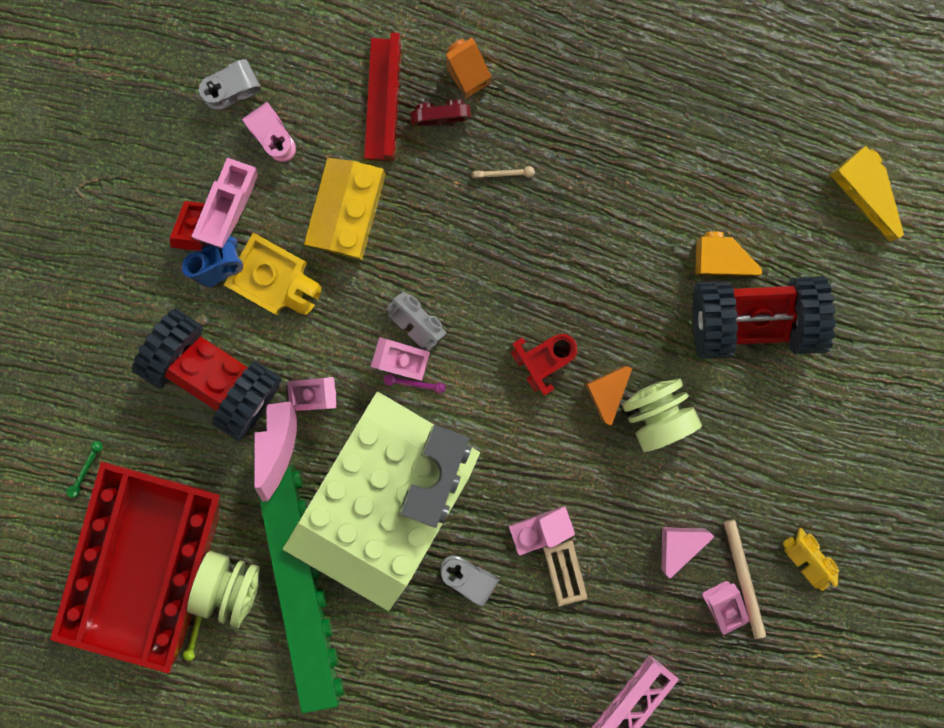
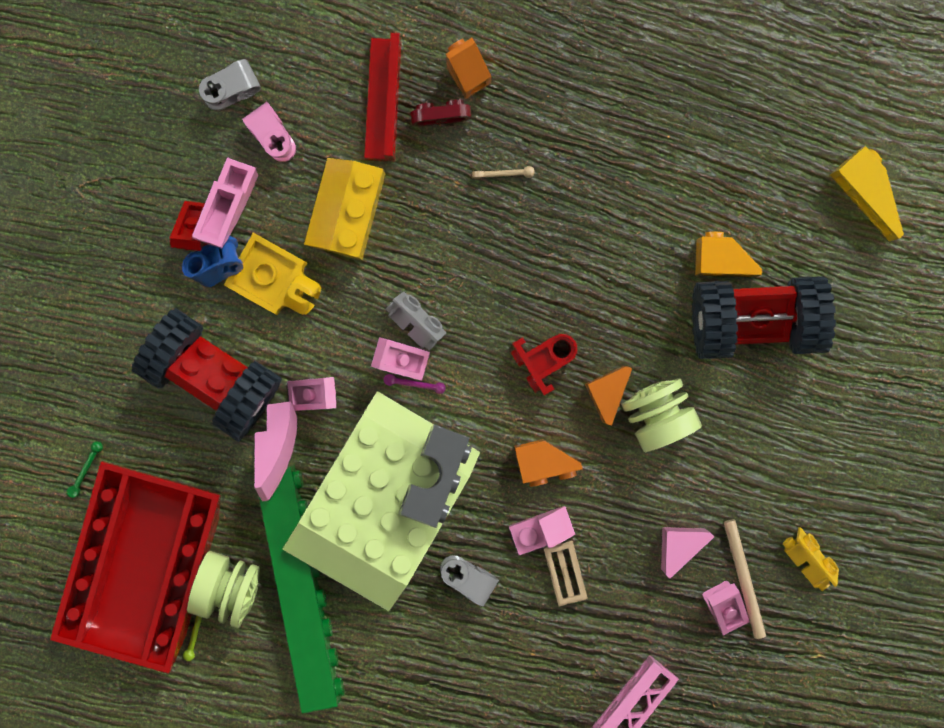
(542, 460): none -> orange slope

